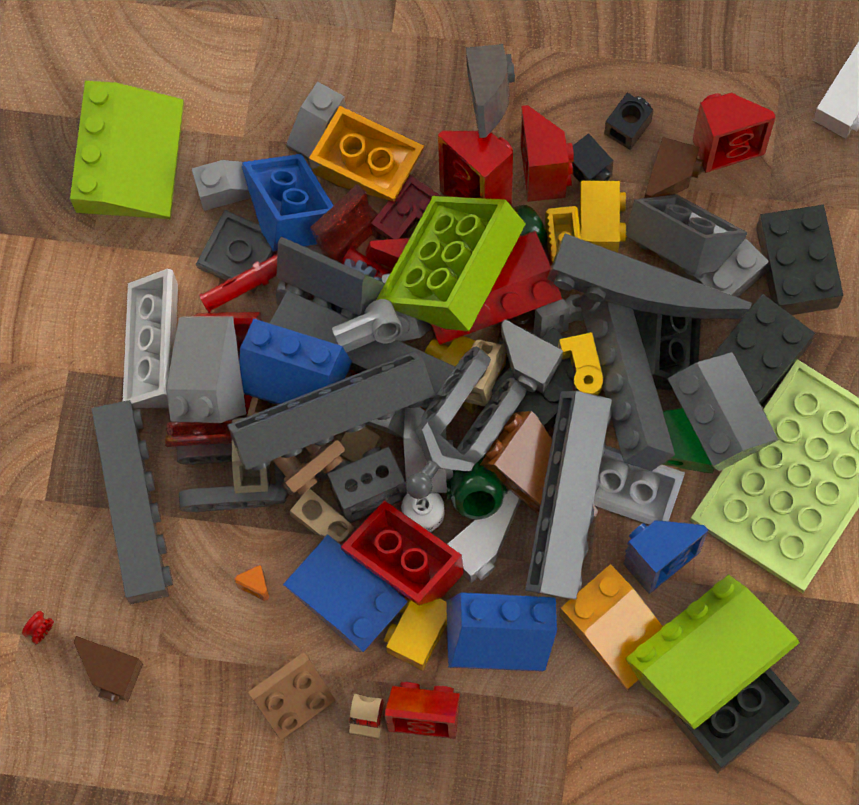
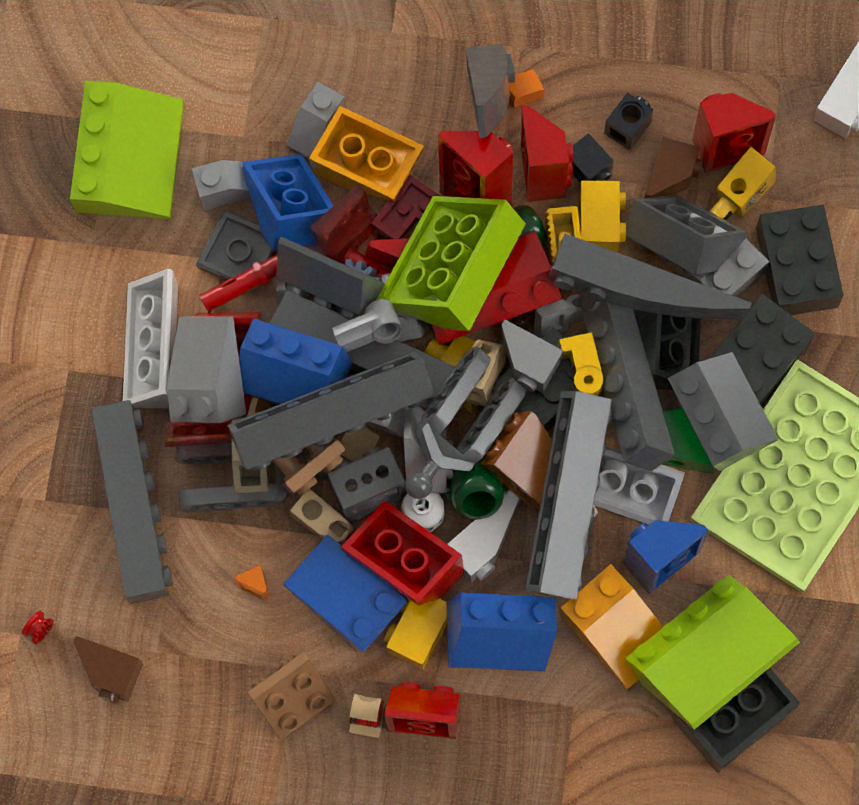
(526, 88): none -> orange slope
(751, 175): none -> yellow torso

